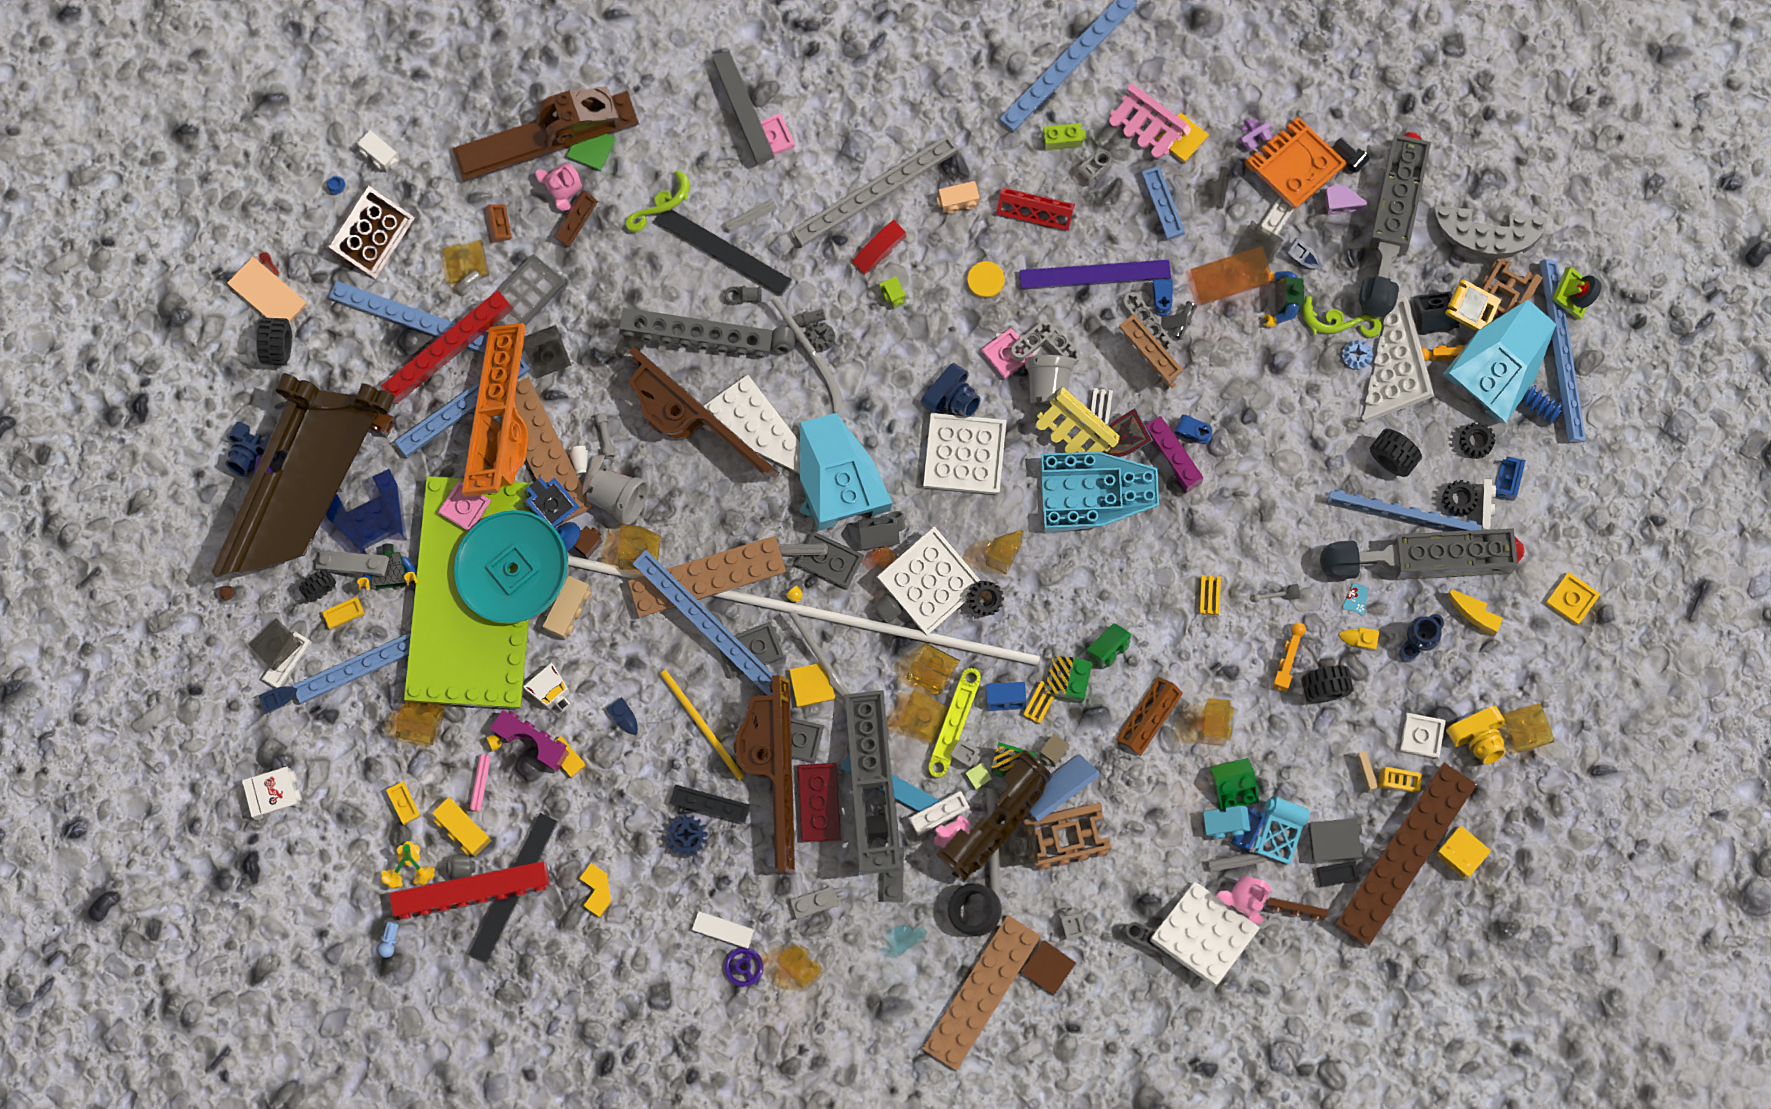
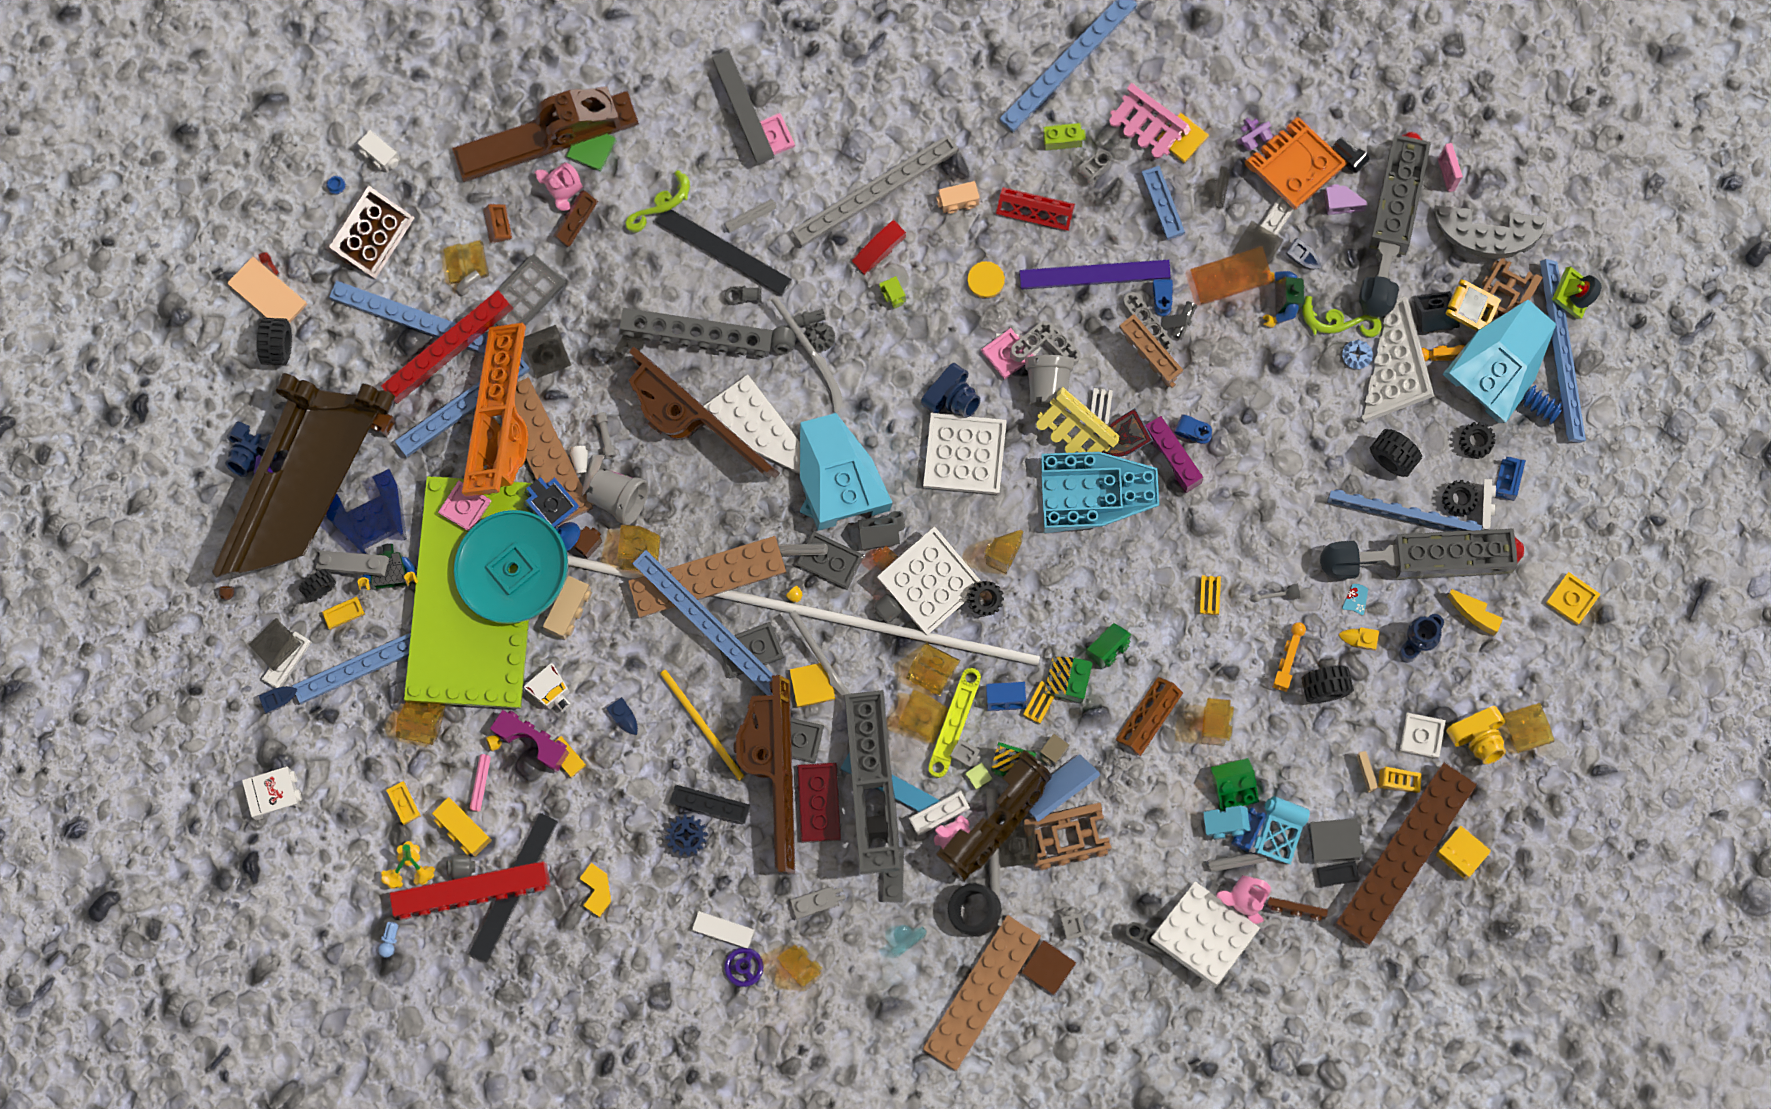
(1450, 167): none -> bright pink tile

